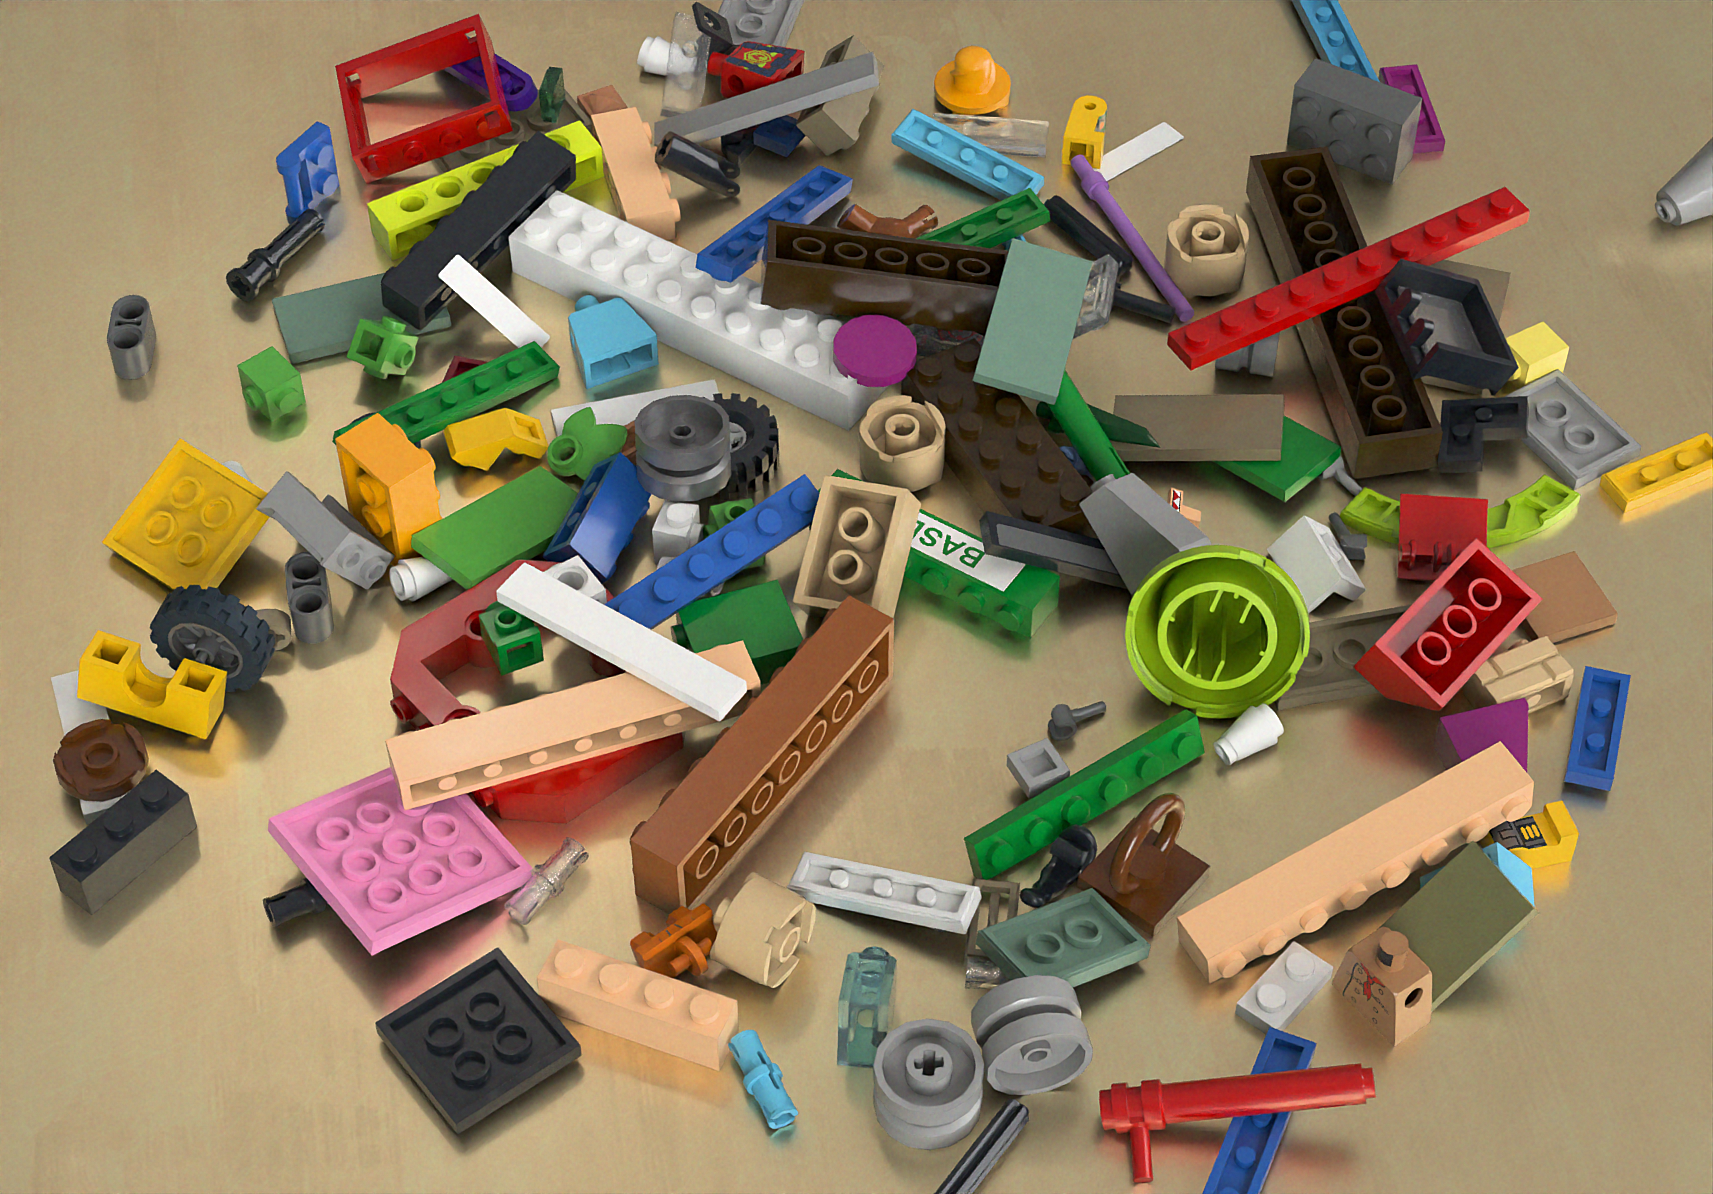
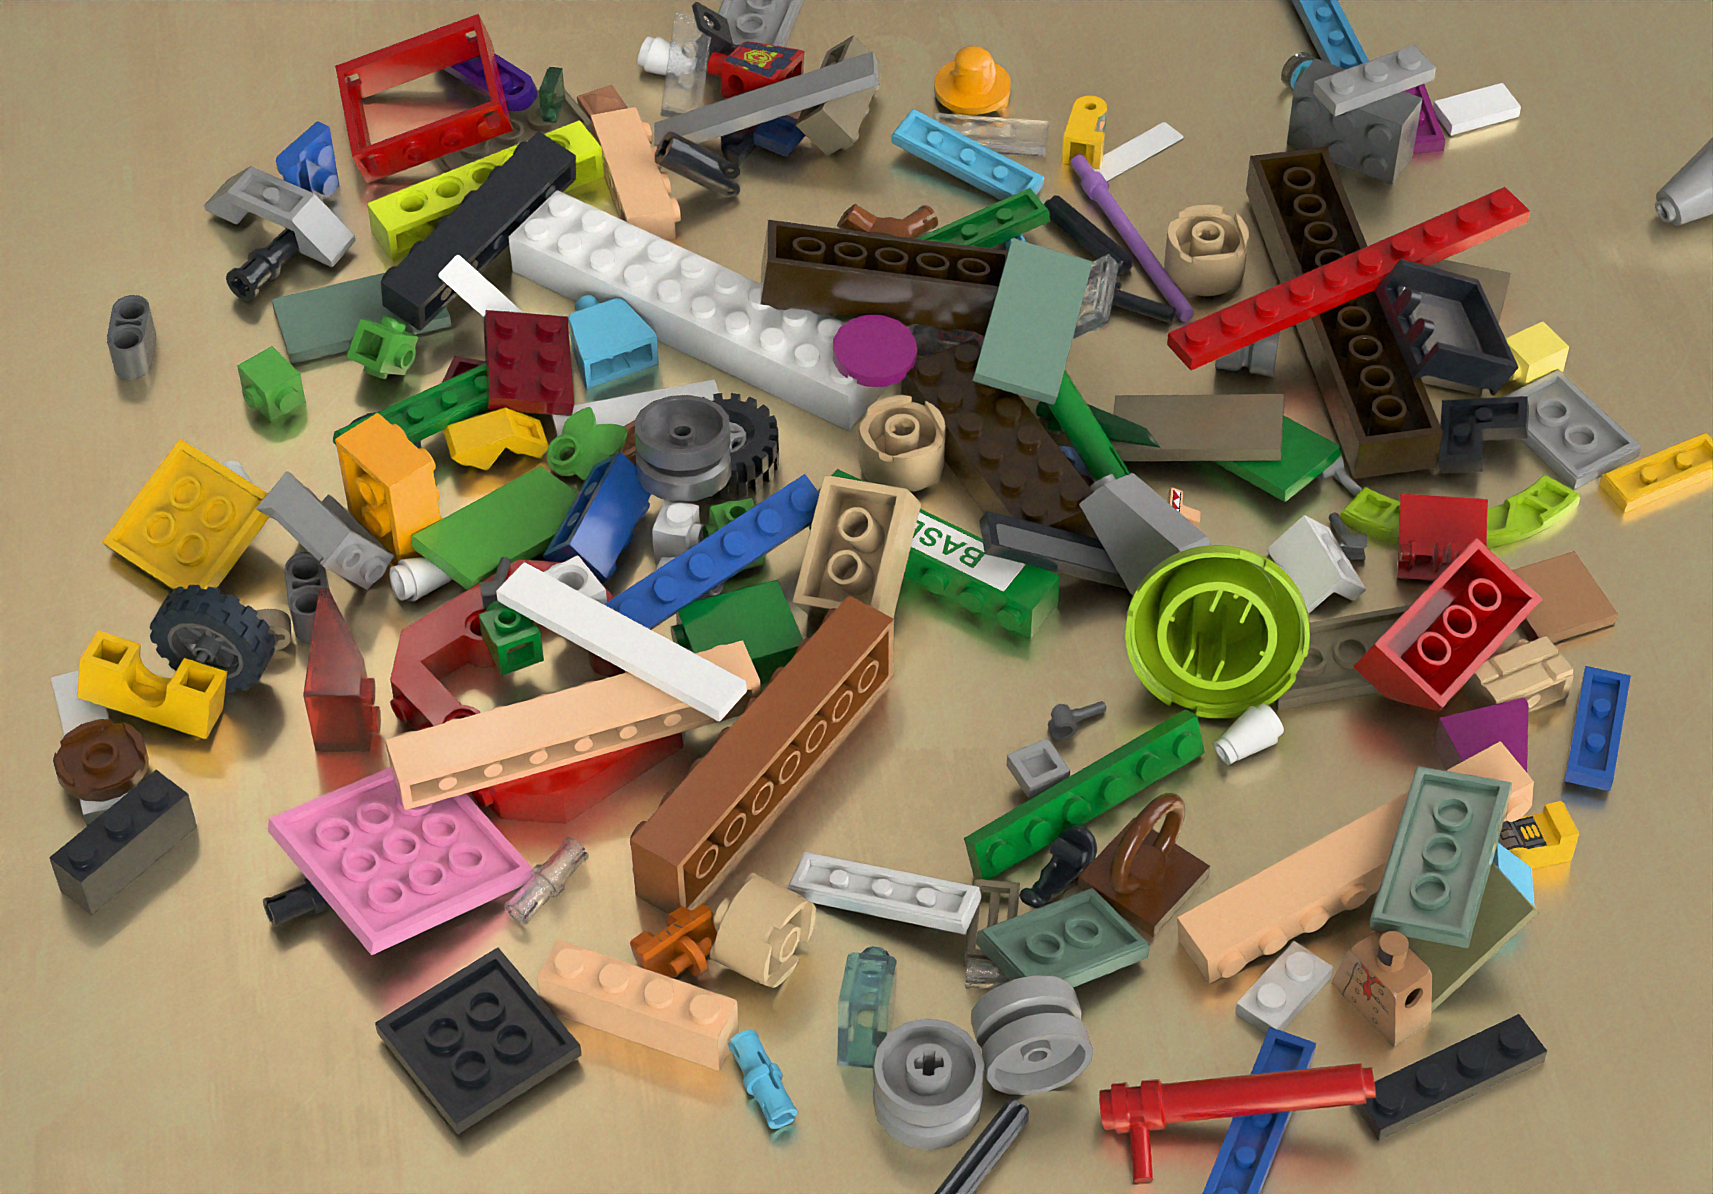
(314, 224): none -> light grey slope
(337, 686): none -> clear red slope
(489, 588): none -> dark grey hand
(528, 362): none -> dark red plate
(799, 203): blue plate -> none
(1295, 68): none -> clear smoke tile
(1374, 80): none -> light grey plate
(1441, 856): none -> sand green tile
(1451, 1076): none -> black plate
(1476, 108): none -> white tile

